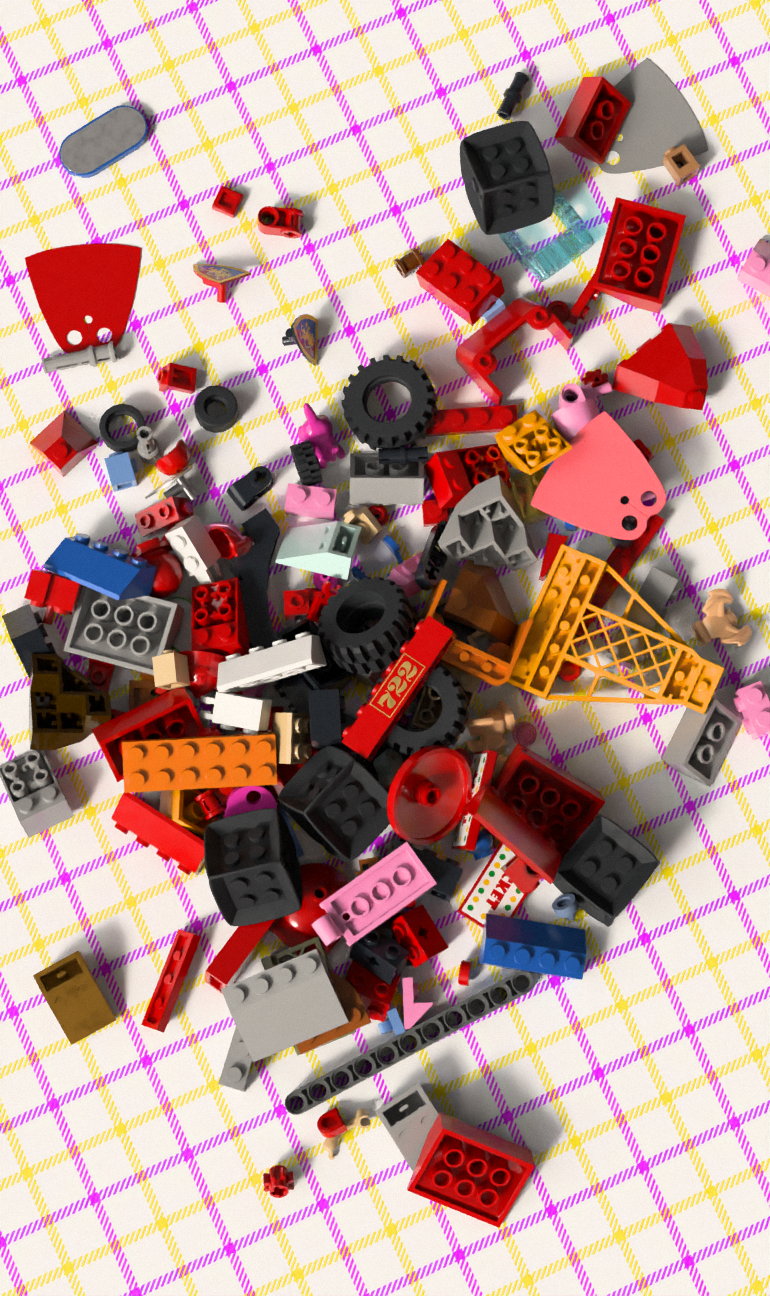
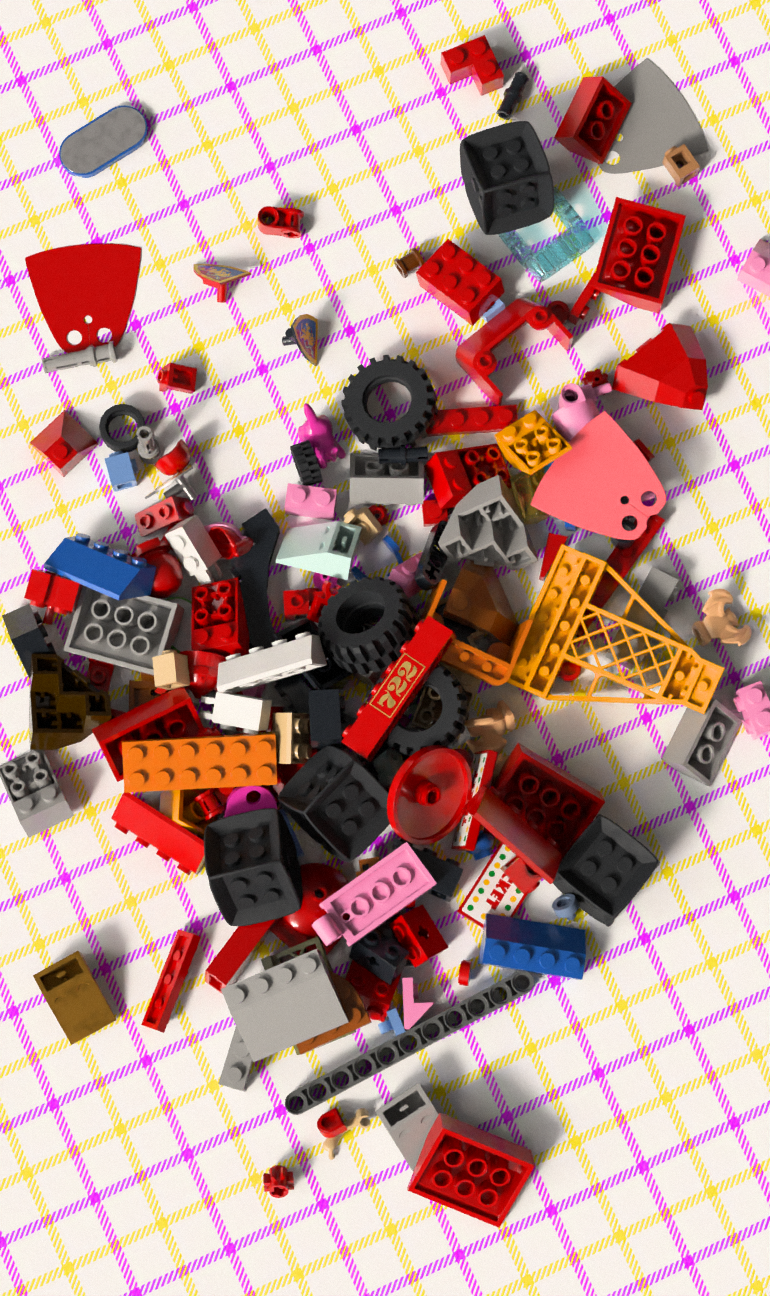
(212, 394): black tyre -> none
(227, 201): red tile -> none
(248, 489): black piece -> none
(474, 60): none -> red brick
(524, 733): clear pink plate -> none

